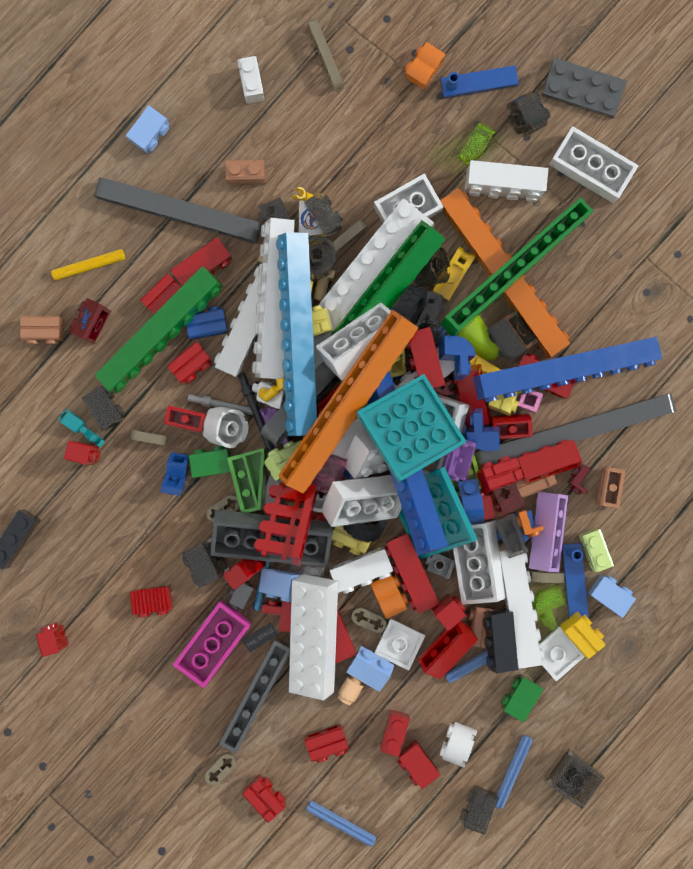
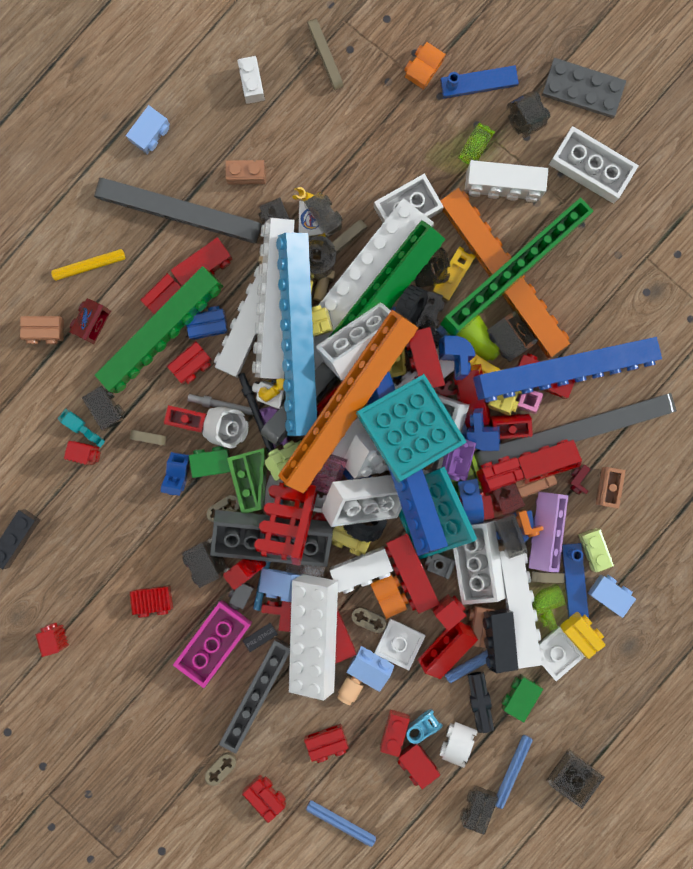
(424, 727): none -> medium azure piece
(480, 702): none -> black piece

